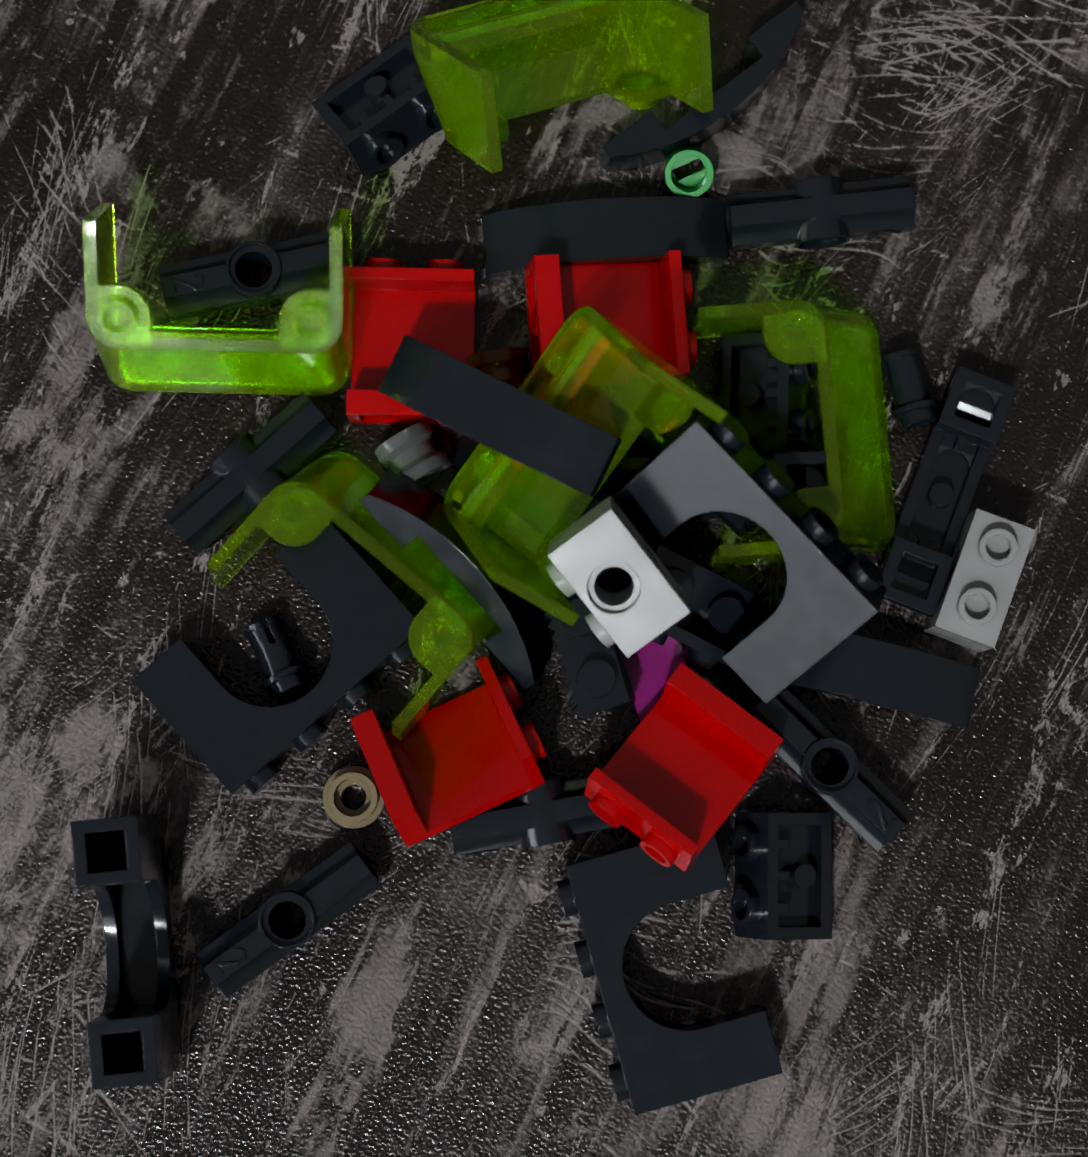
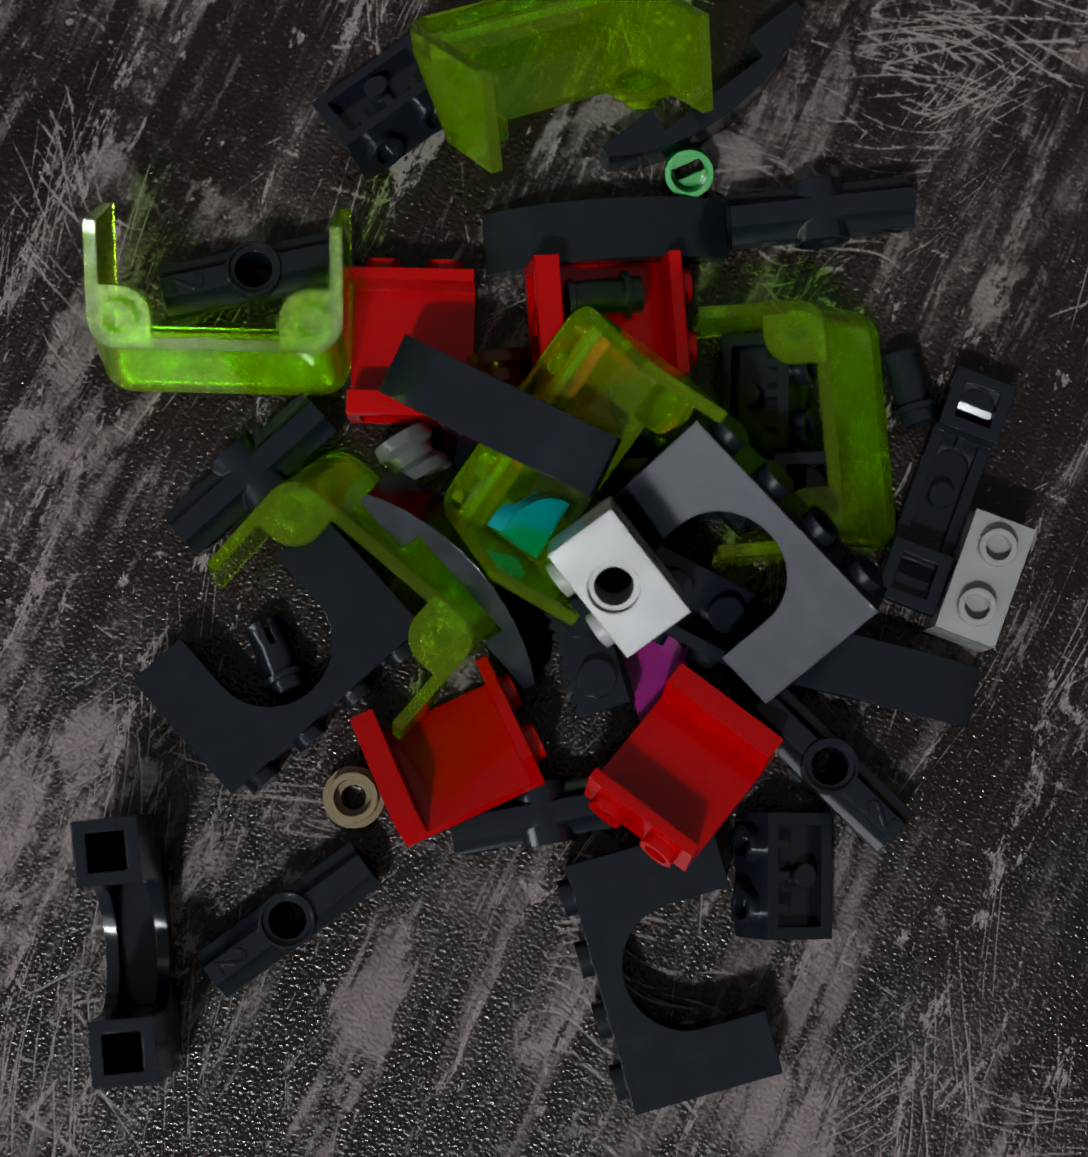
(529, 521): none -> teal tile
(606, 295): none -> black pin

